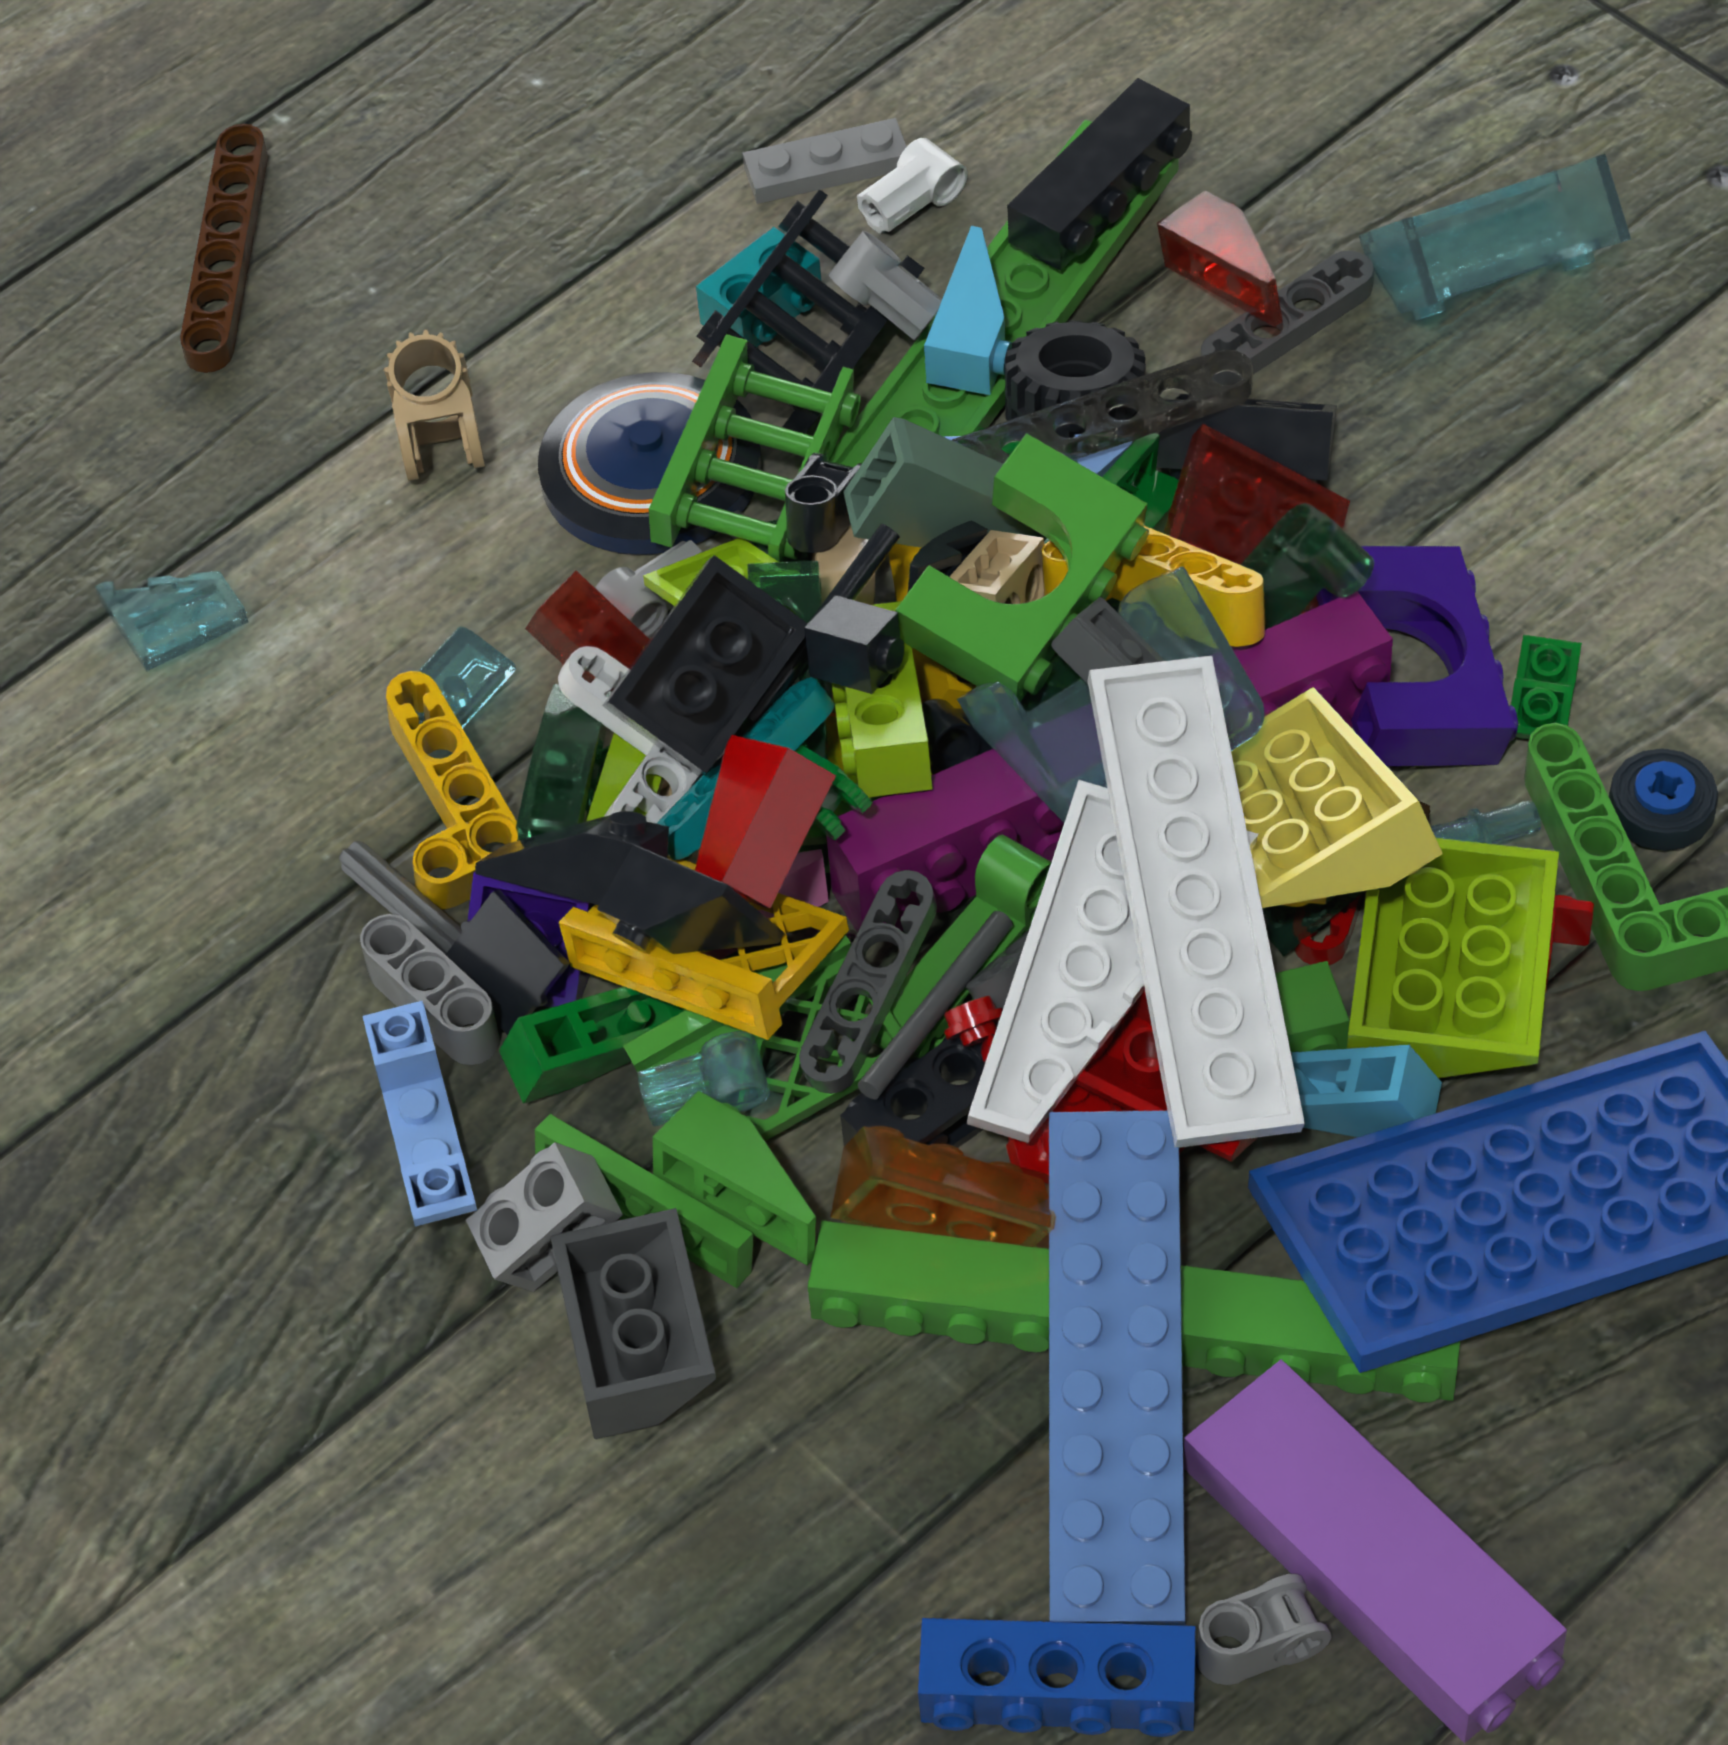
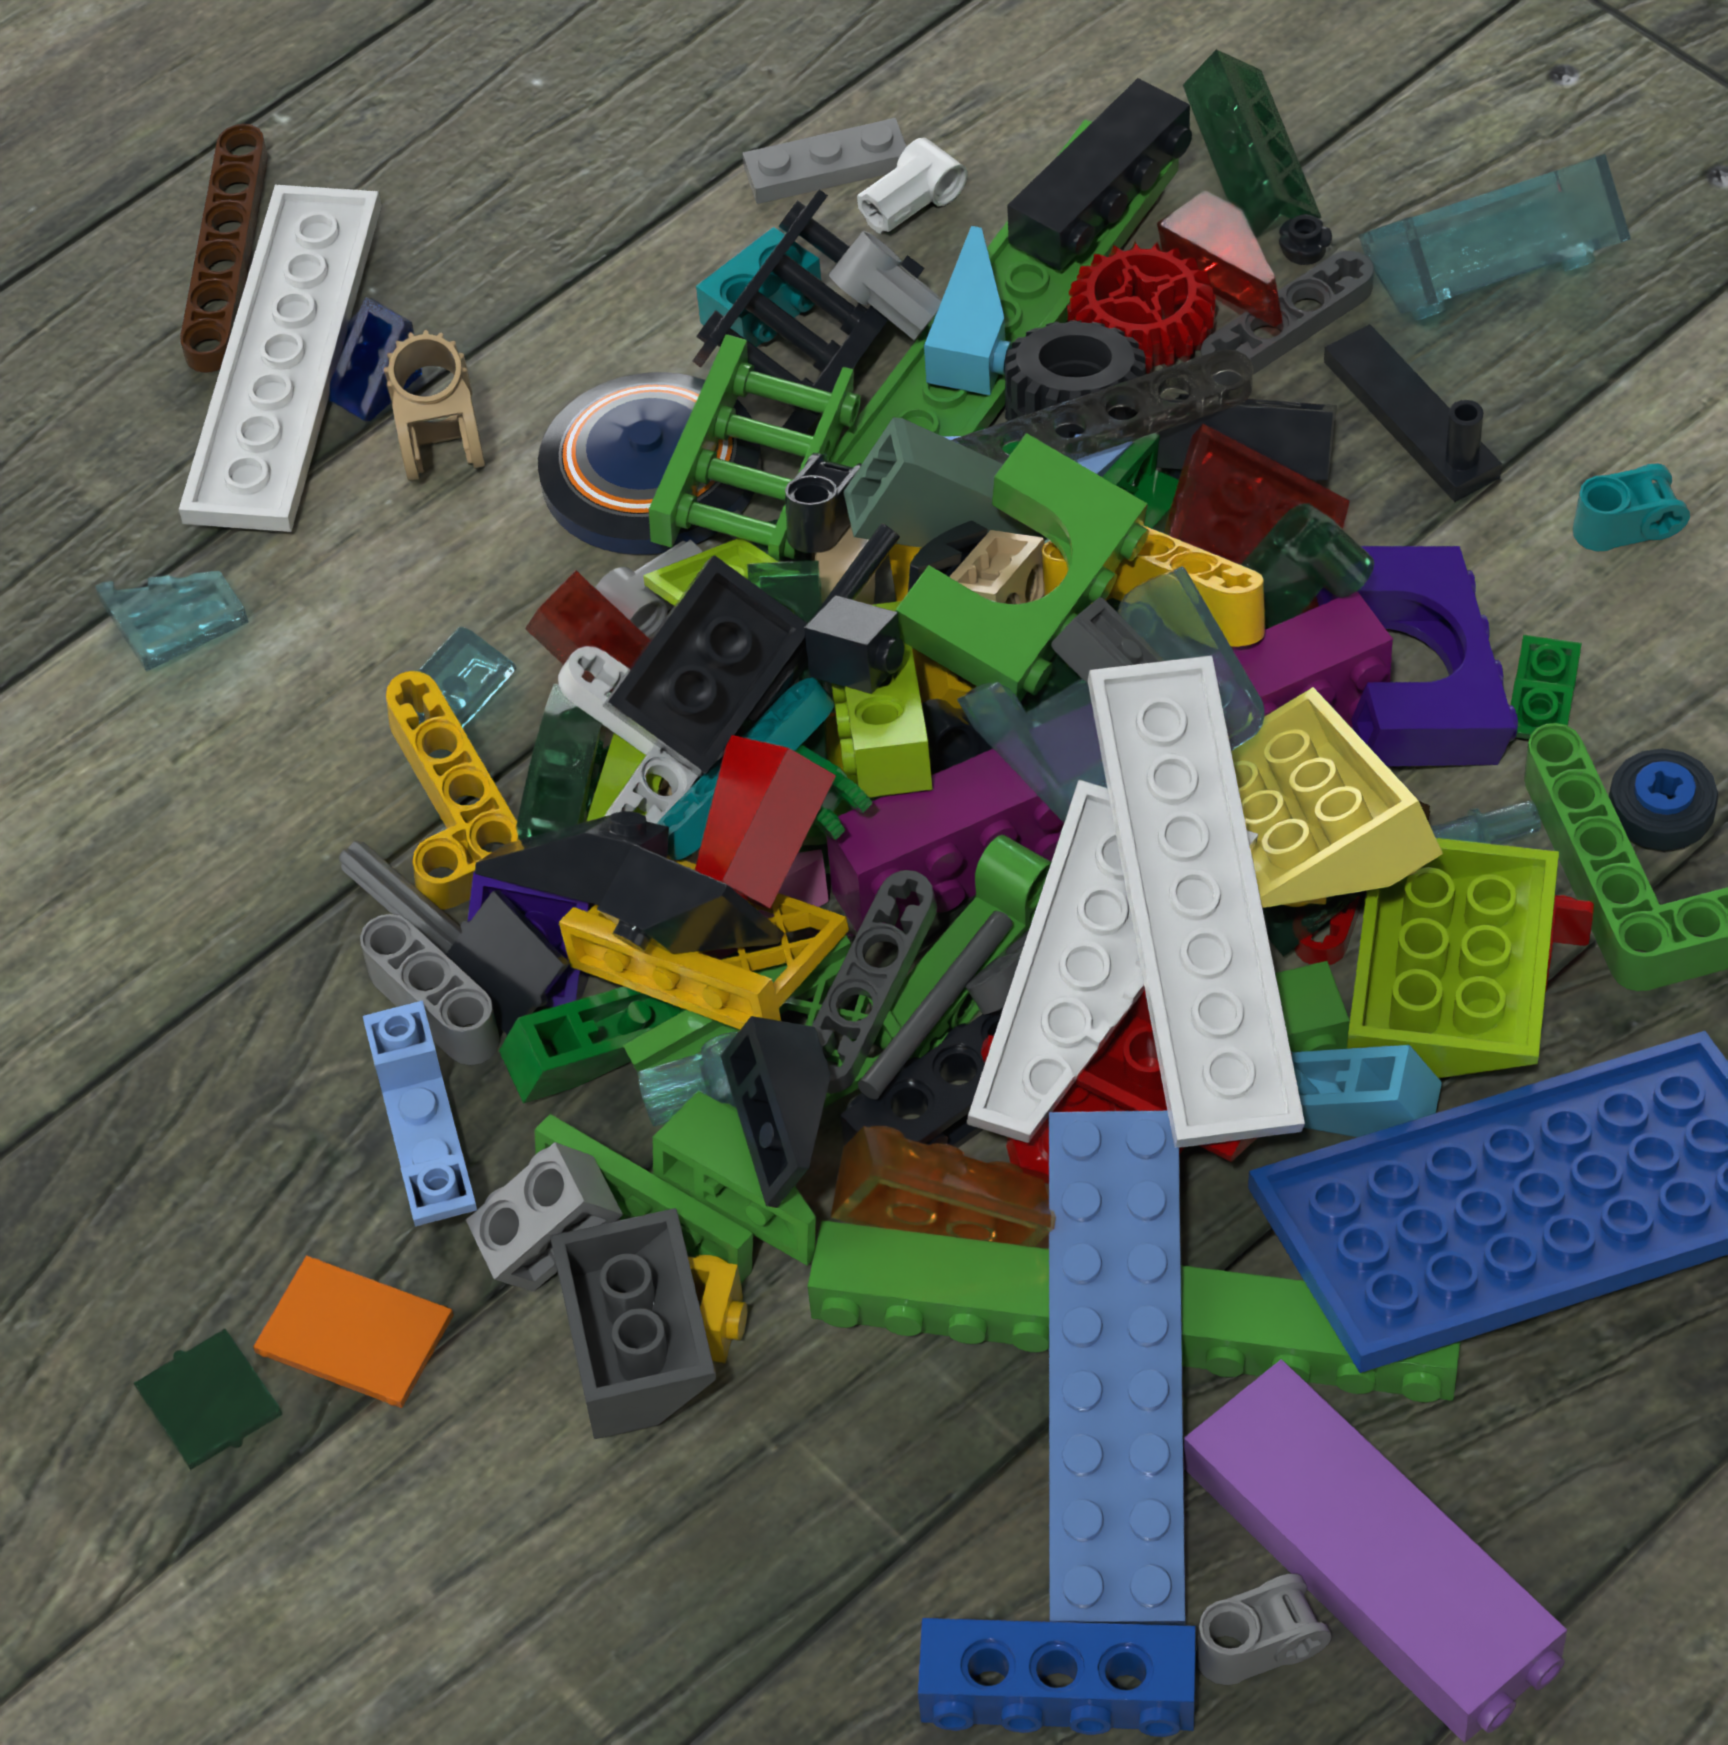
(207, 1399): none -> clear green piece
(281, 359): none -> white plate
(353, 1331): none -> orange piece
(360, 377): none -> clear blue slope
(721, 1307): none -> yellow bracket
(779, 1096): none -> black slope
(972, 1021): red plate -> none
(1150, 298): none -> red gear
(1248, 142): none -> clear green fence
(1304, 239): none -> black plate
(1436, 436): none -> black piece
(1625, 509): none -> teal piece

